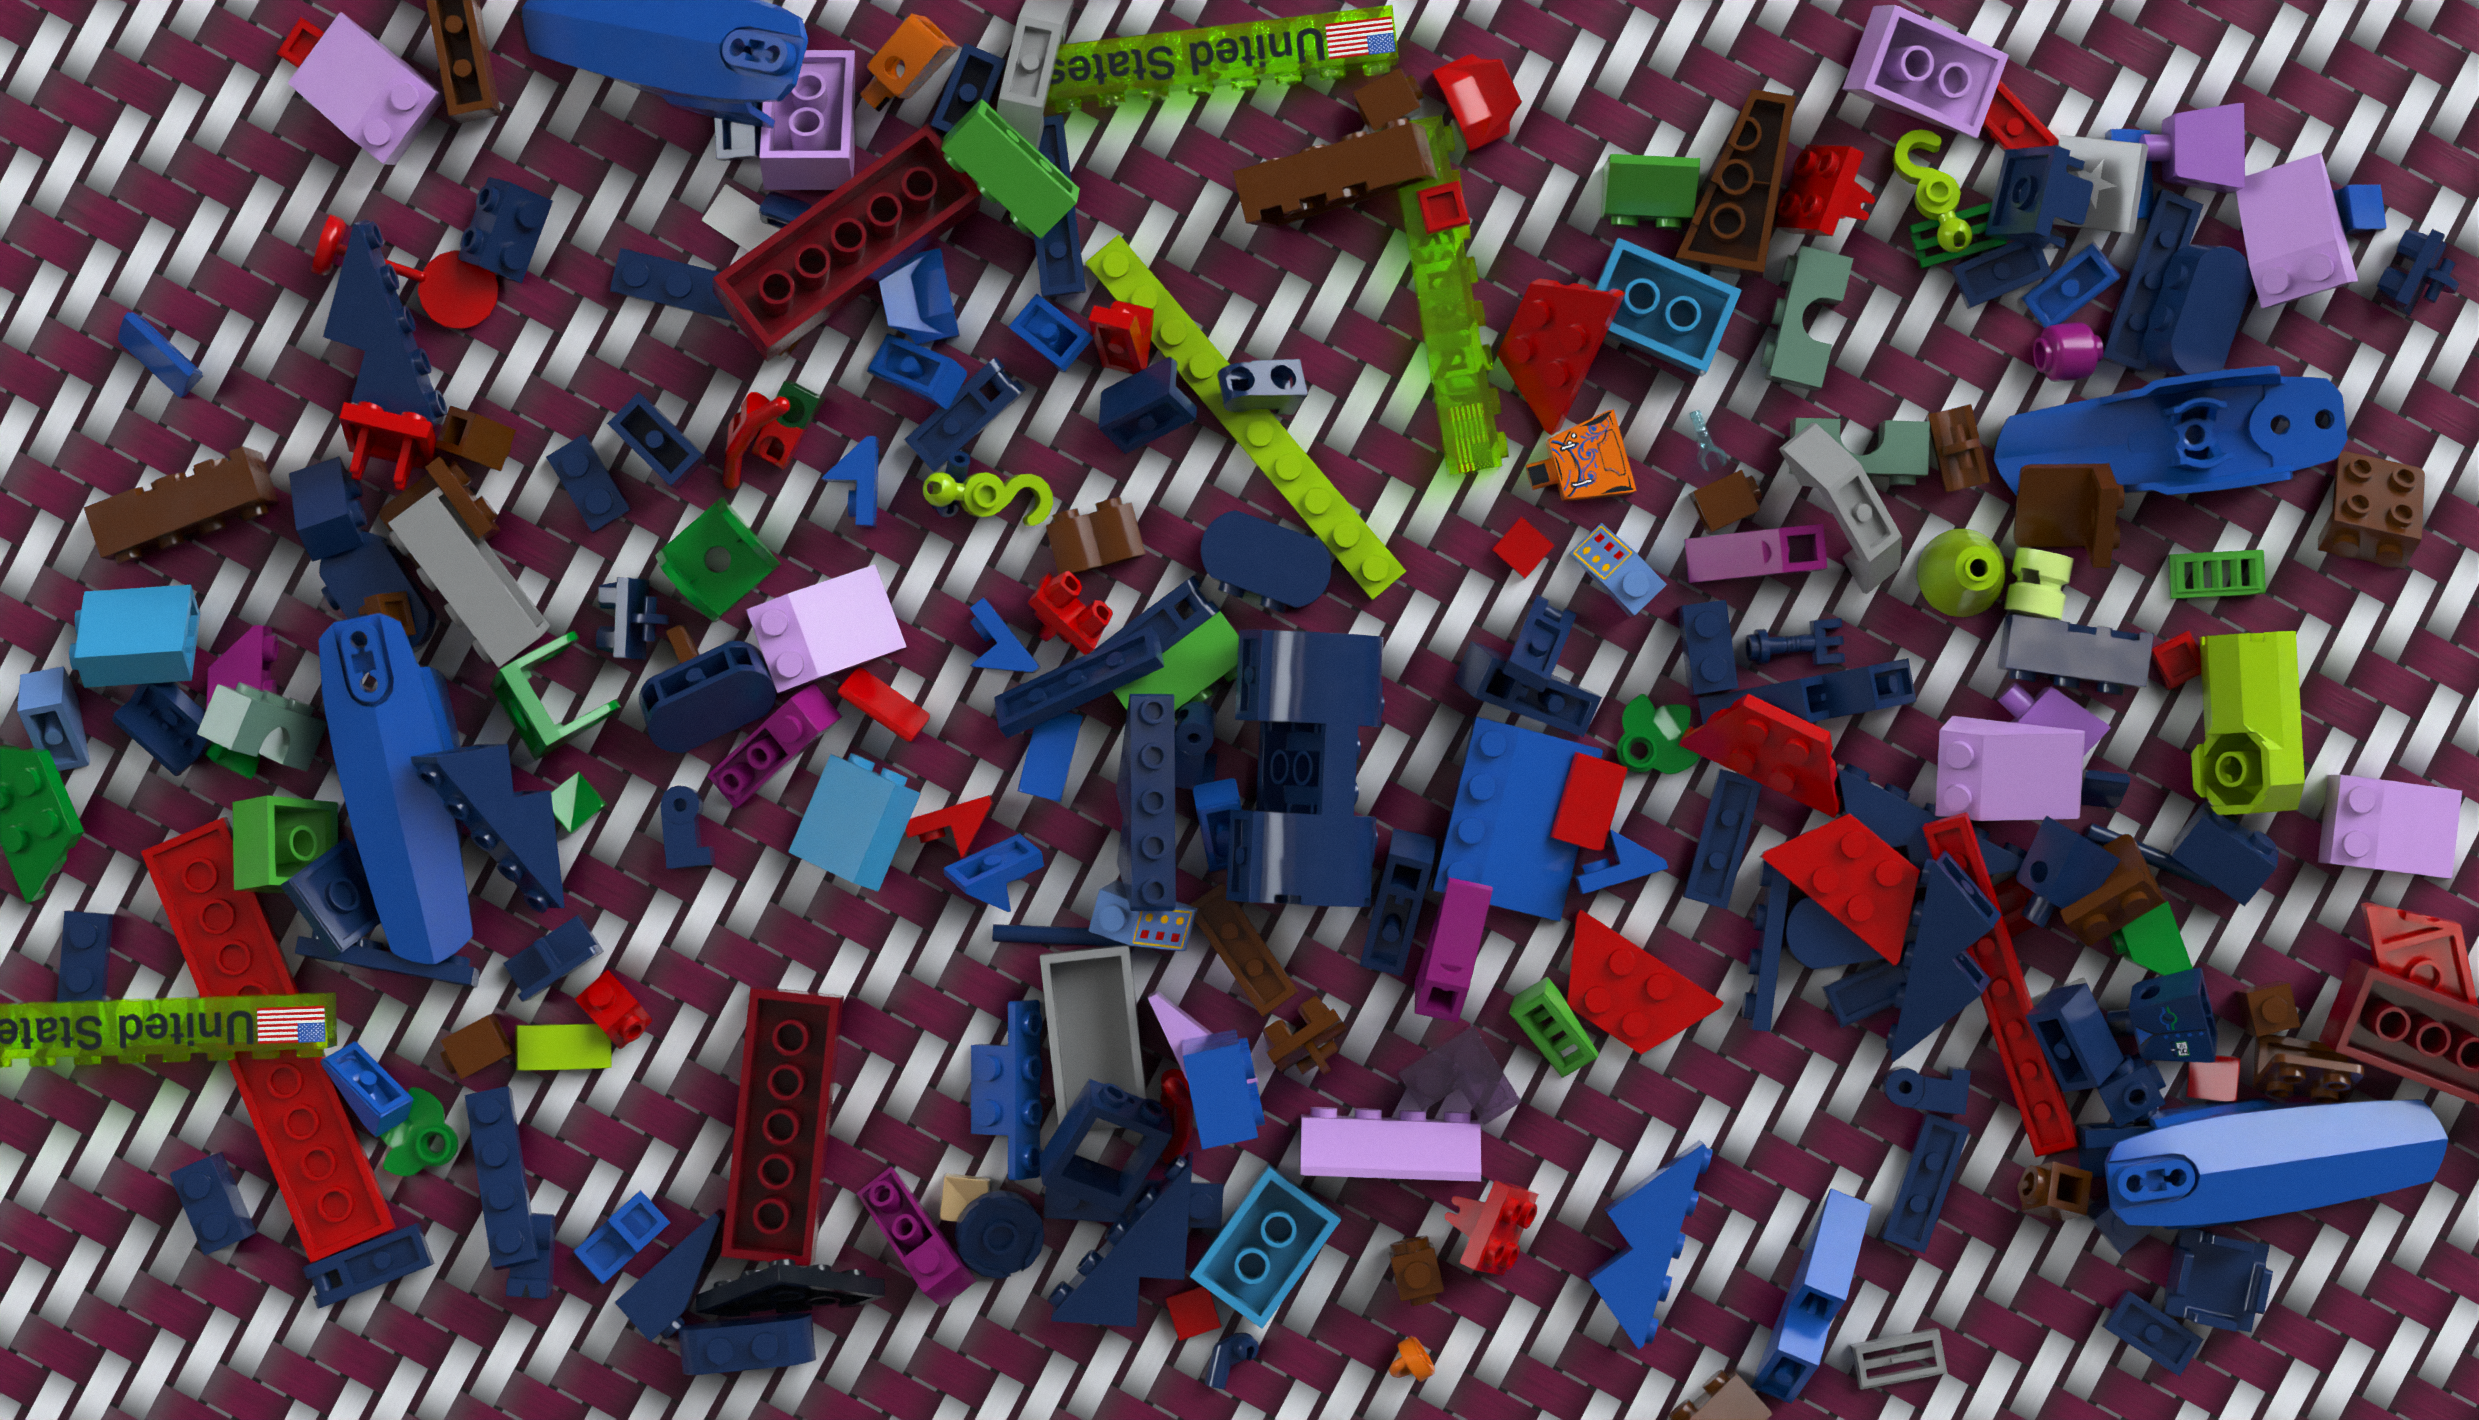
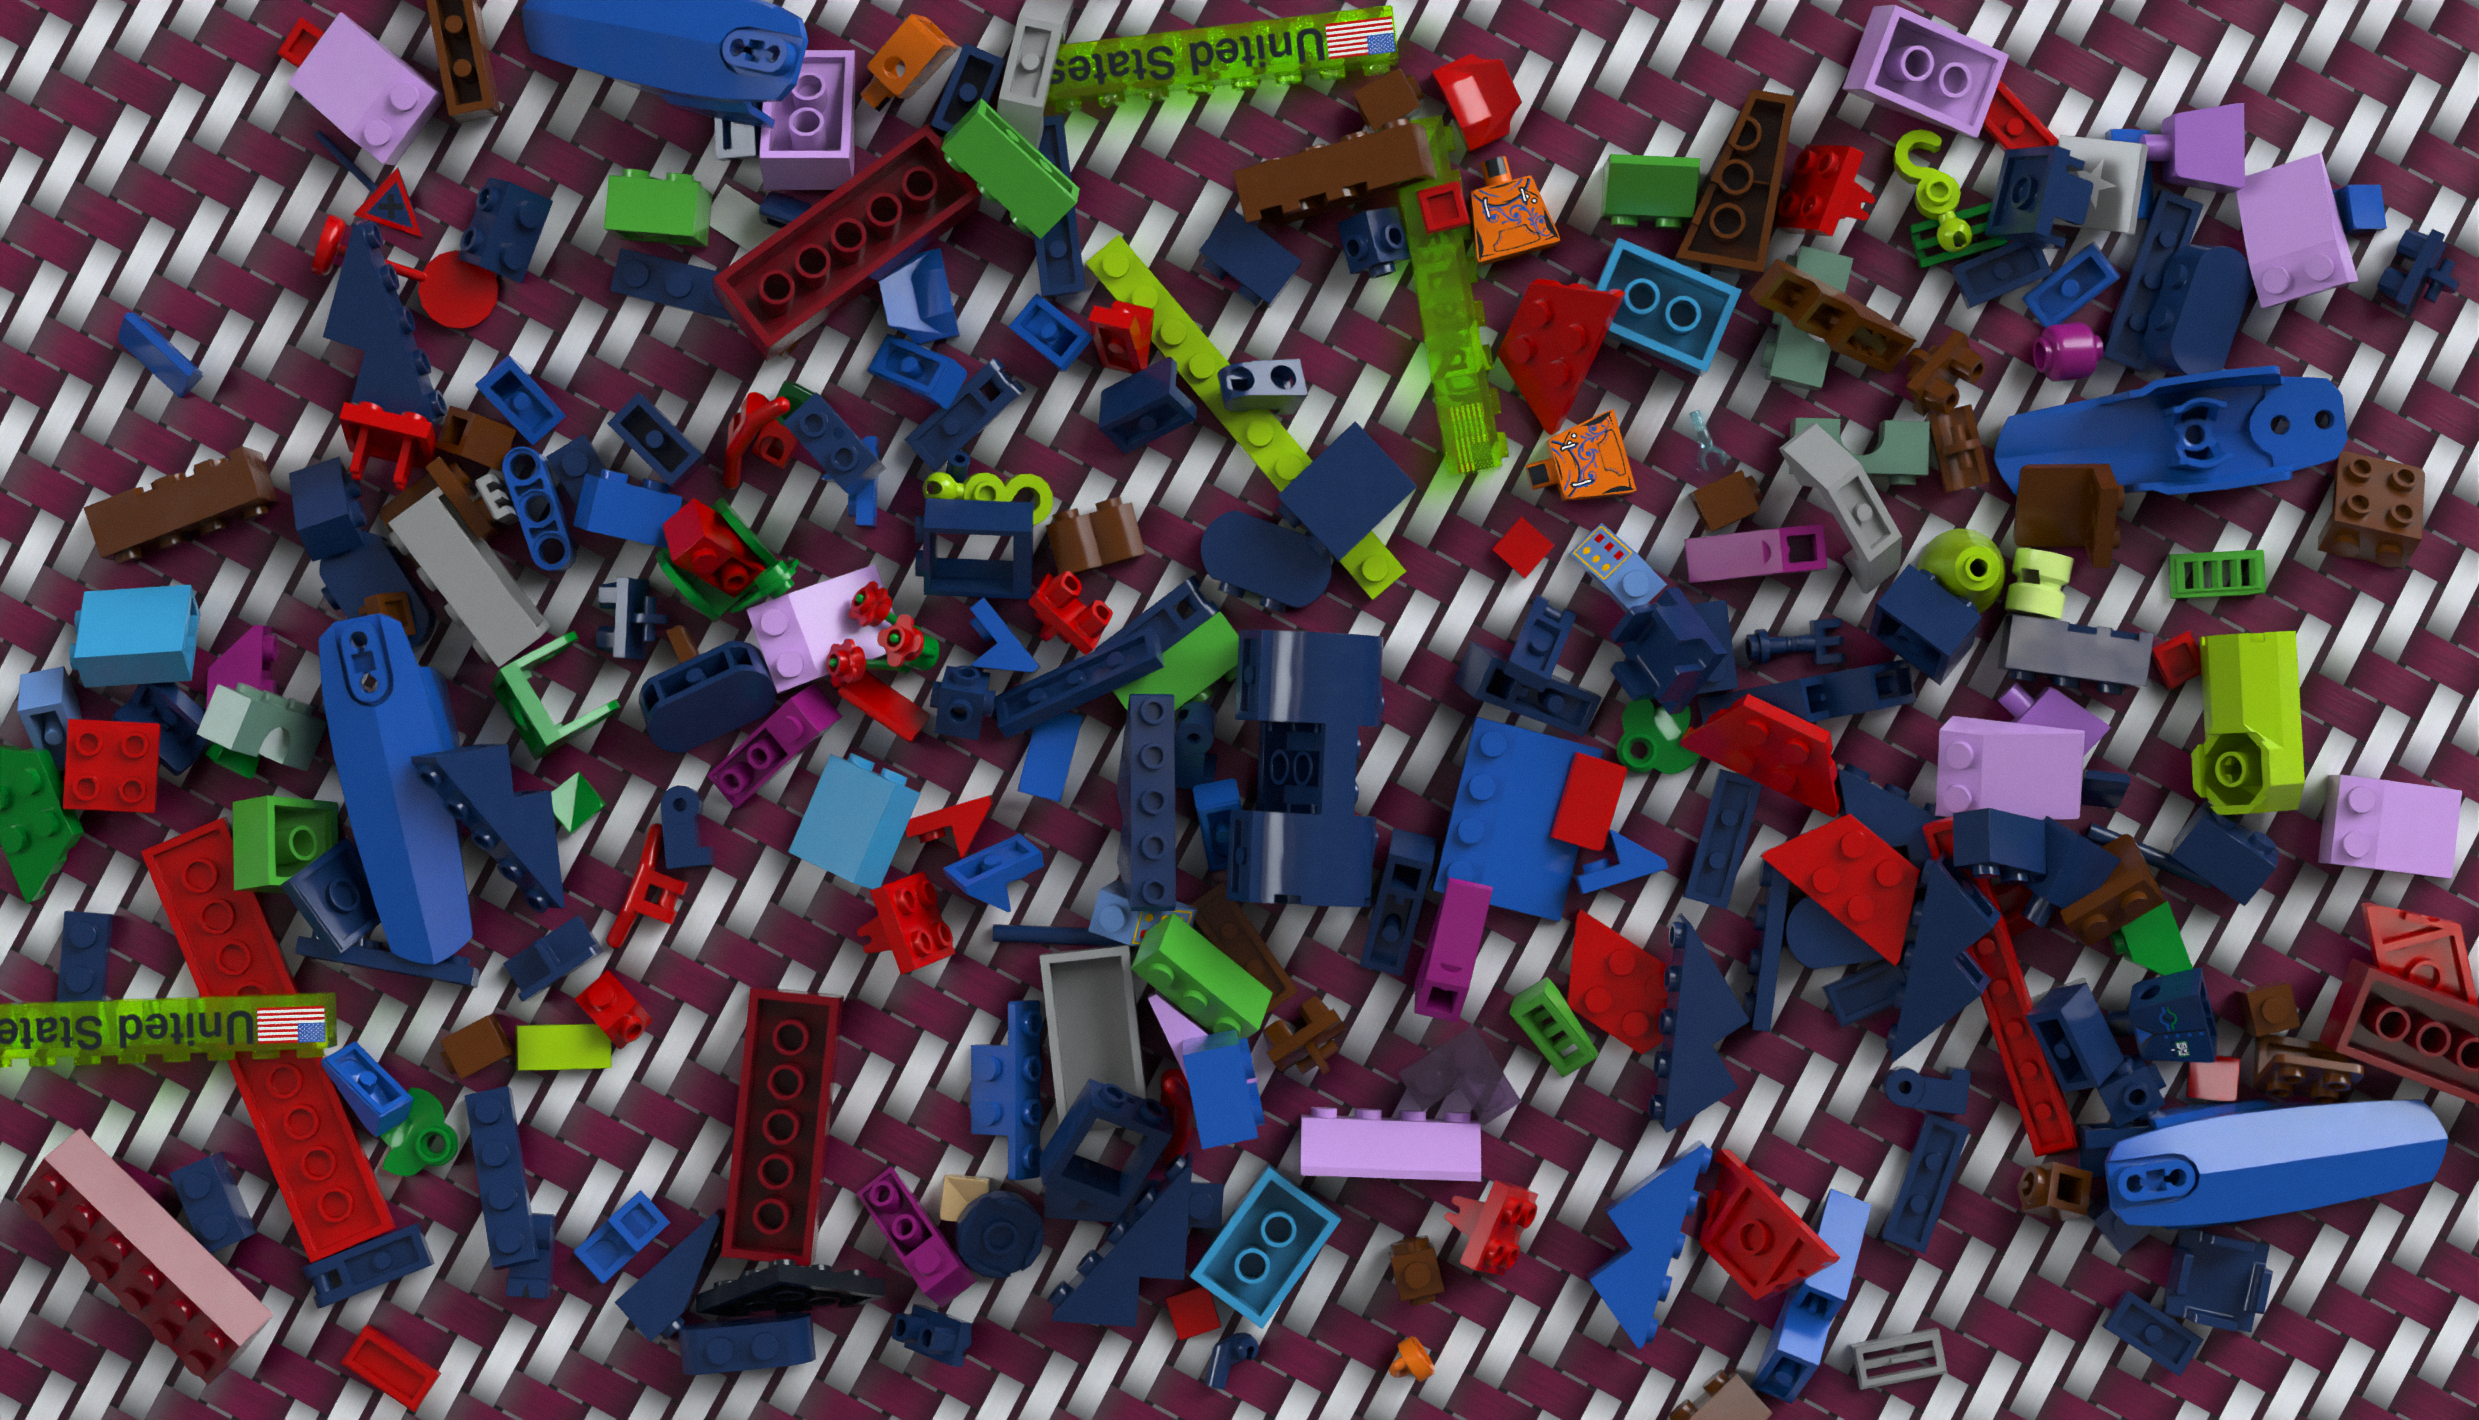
(112, 766): none -> red plate
(143, 1256): none -> dark red brick
(388, 202): none -> piece
(391, 1368): none -> red tile
(497, 500): none -> light grey tile
(520, 399): none -> blue slope
(524, 493): none -> blue beam
(625, 509): none -> blue brick
(636, 897): none -> red piece
(658, 209): none -> bright green brick
(711, 548): none -> red slope
(772, 581): none -> green plate
(834, 445): none -> dark blue window
(902, 642): none -> red plant
(908, 924): none -> red plate
(933, 1334): none -> dark blue hips
(962, 702): none -> dark blue brick
(976, 576): none -> dark blue window
(1201, 978): none -> bright green brick
(1249, 260): none -> dark blue brick
(1344, 493): none -> dark blue slope
(1374, 242): none -> dark blue brick
(1508, 216): none -> orange torso
(1666, 651): none -> dark blue panel
(1696, 1017): none -> dark blue slope
(1758, 1234): none -> red wing
(1833, 316): none -> reddish brown slope
(1925, 623): none -> dark blue brick
(1938, 369): none -> reddish brown hips
(1999, 845): none -> dark blue brick

